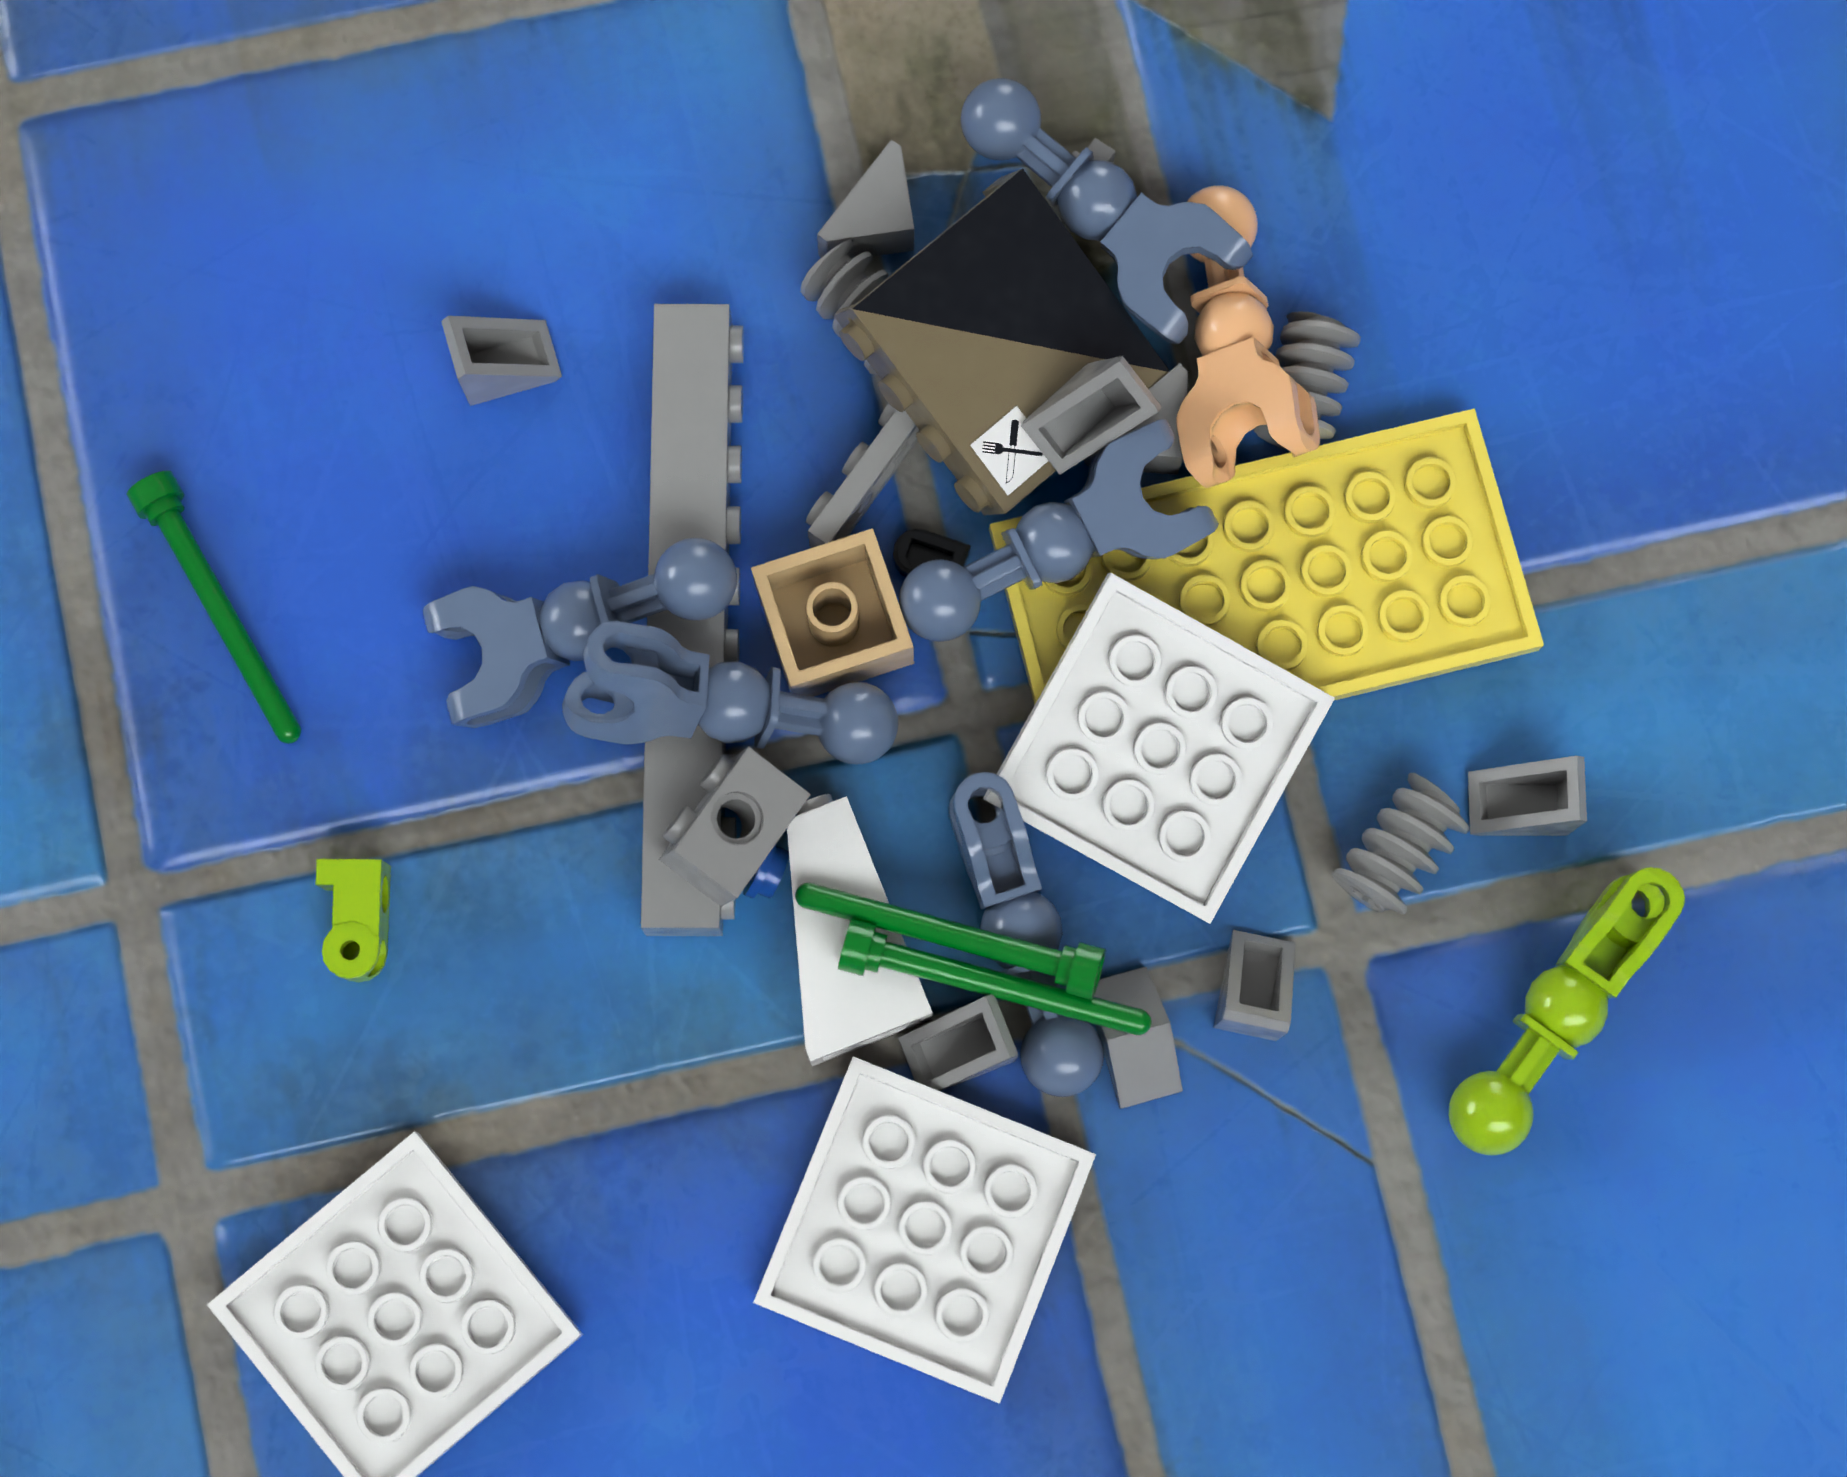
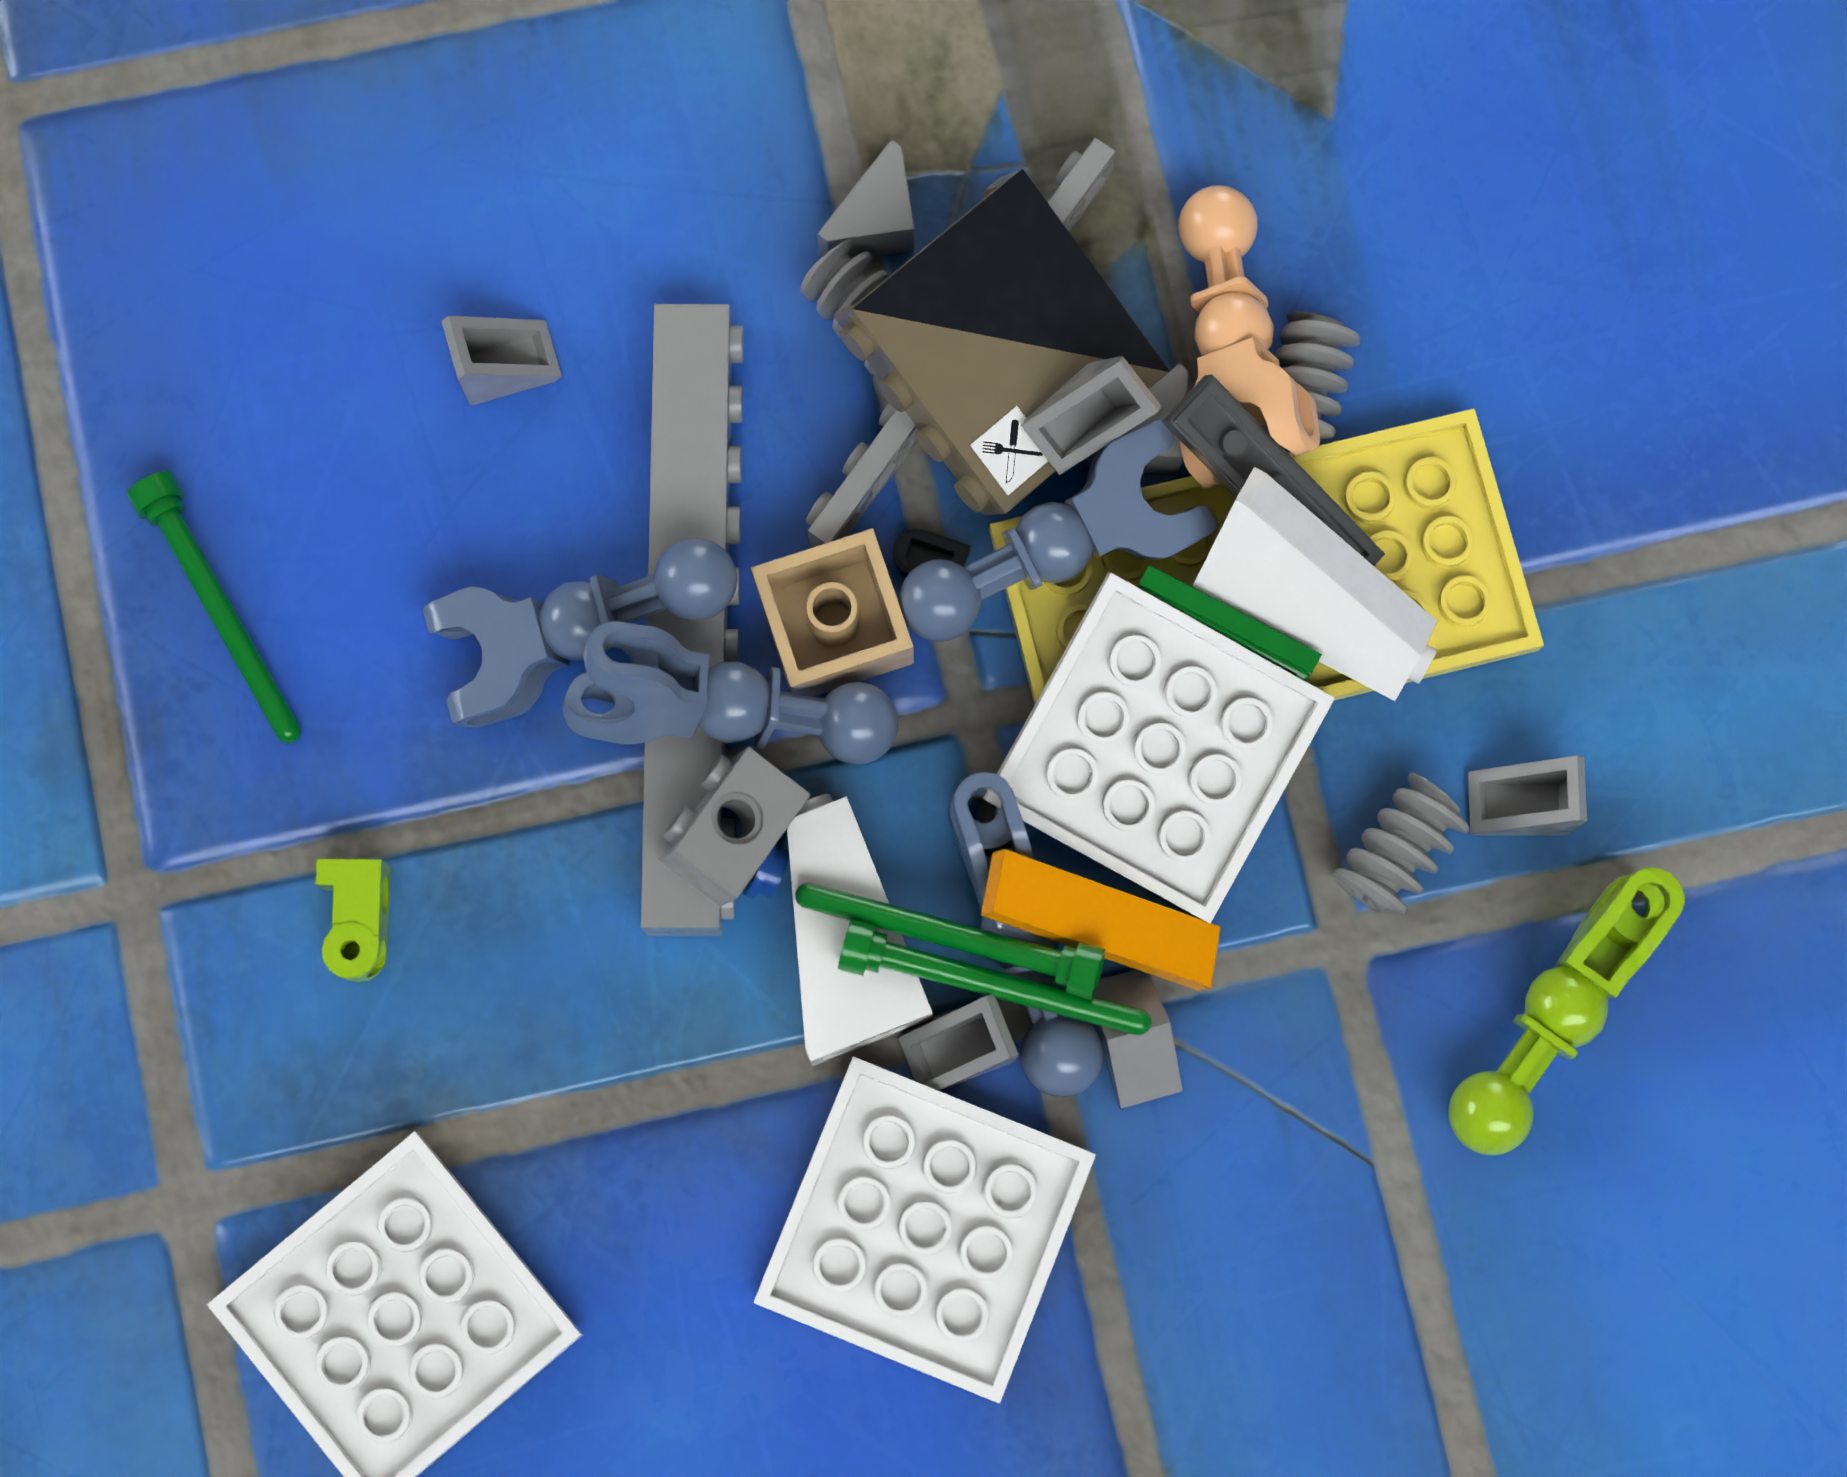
(1085, 911): none -> light orange tile
(1102, 204): sand blue piece -> none
(1231, 623): none -> green tile
(1234, 443): none -> dark grey tile
(1257, 986): light grey slope -> none
(1316, 589): none -> white slope

